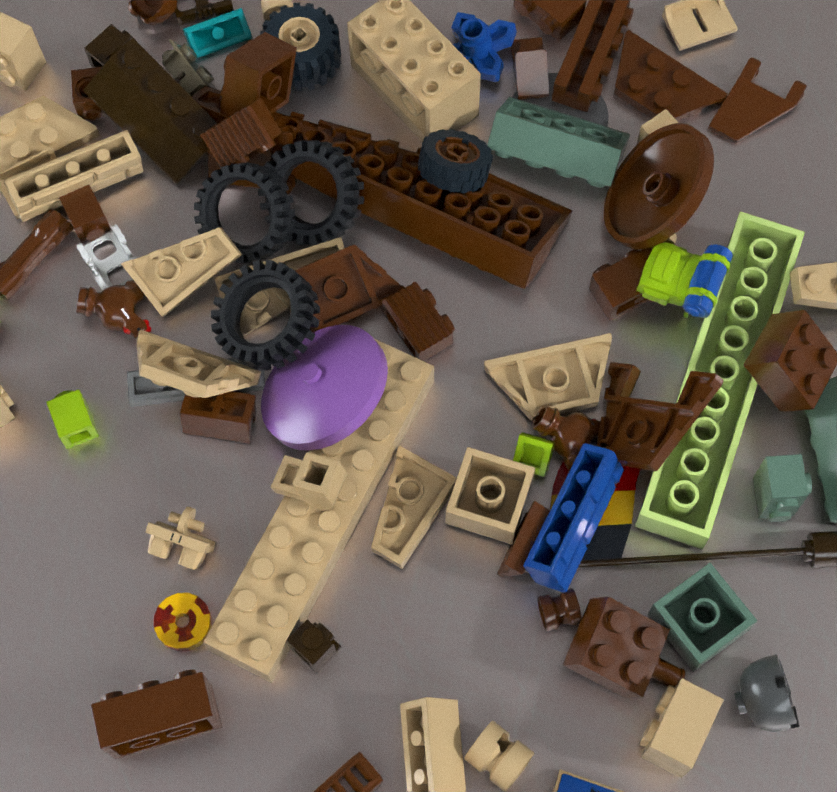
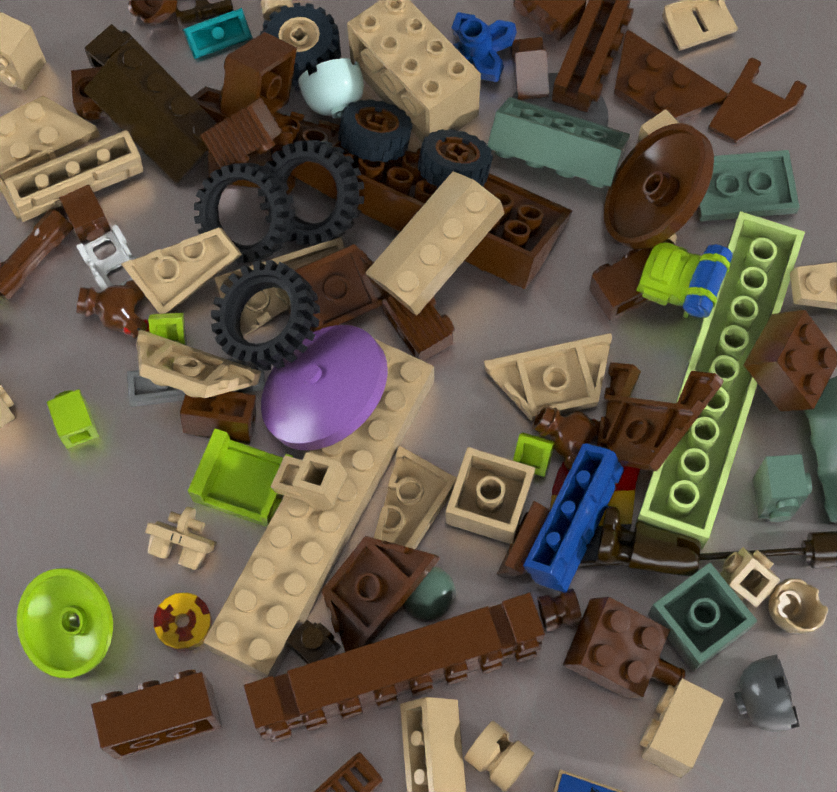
(50, 624): none -> lime dish
(168, 326): none -> lime plate
(182, 61): dark tan hinge -> none
(237, 480): none -> lime panel
(332, 86): none -> light aqua cylinder
(373, 588): none -> reddish brown wing
(375, 130): none -> black wheel
(395, 667): none -> reddish brown brick
(432, 596): none -> sand green hair
(436, 241): none -> tan slope
(647, 547): none -> dark brown piece
(750, 184): none -> sand green plate
(750, 575): none -> tan brick
(796, 606): none -> tan hair

